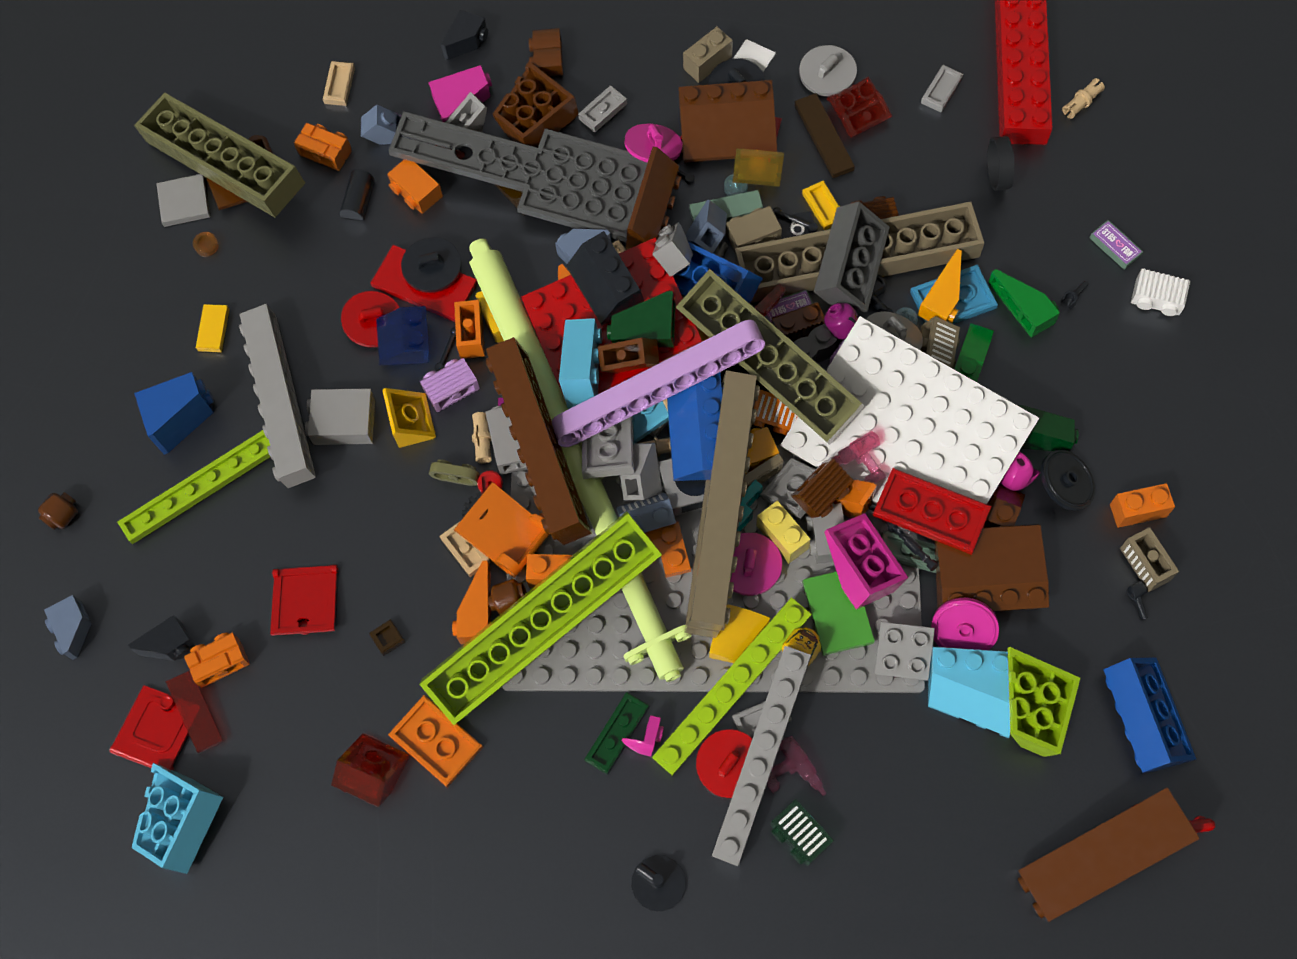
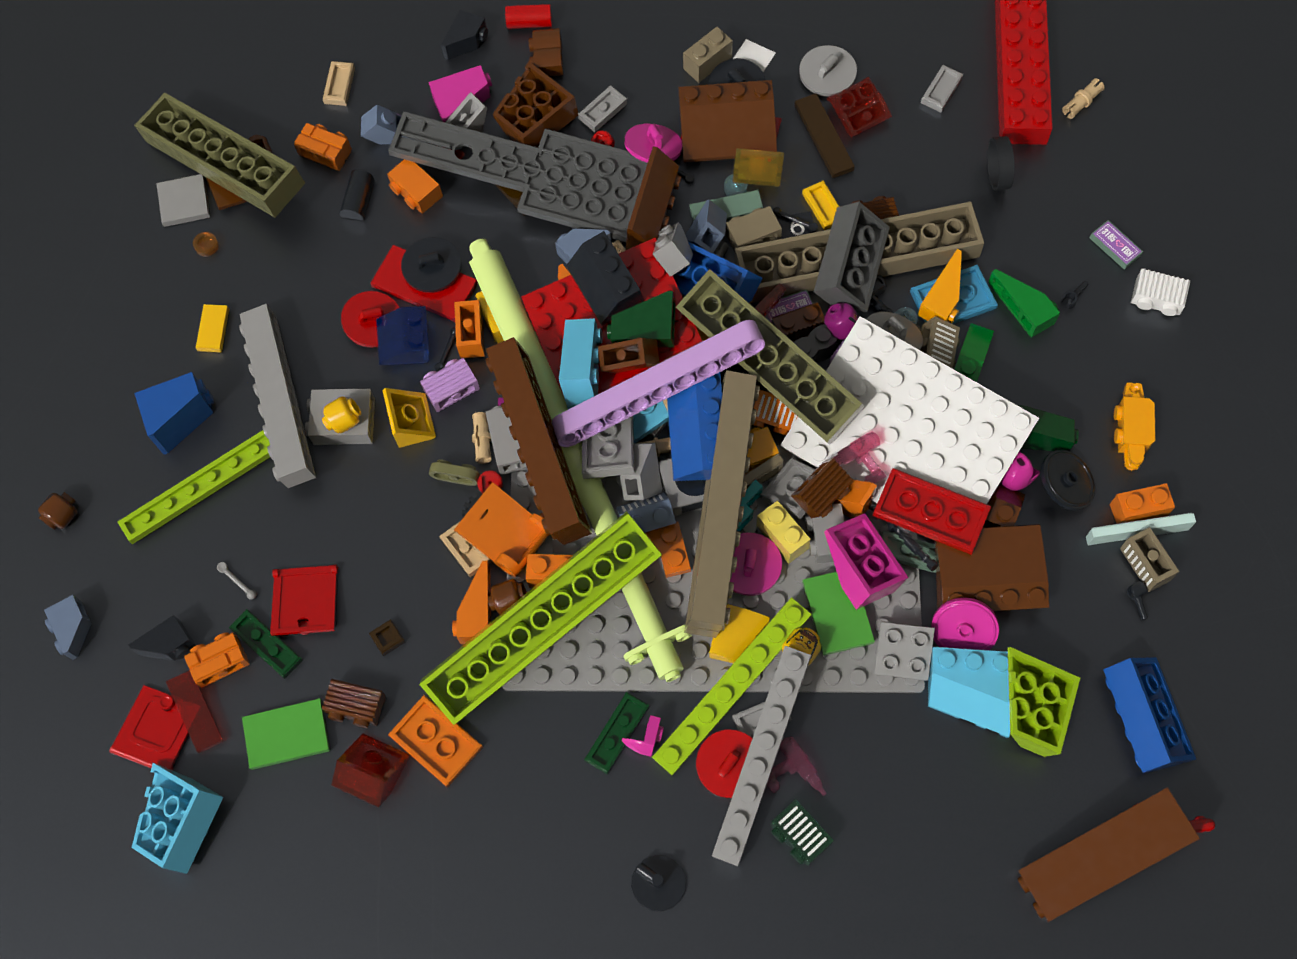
(223, 568): none -> light grey hinge
(268, 647): none -> dark green tile
(285, 734): none -> bright green tile
(341, 414): none -> yellow head
(353, 703): none -> reddish brown brick
(528, 16): none -> red brick
(604, 138): none -> red tile
(1126, 530): none -> light aqua tile
(1135, 425): none -> light orange hinge

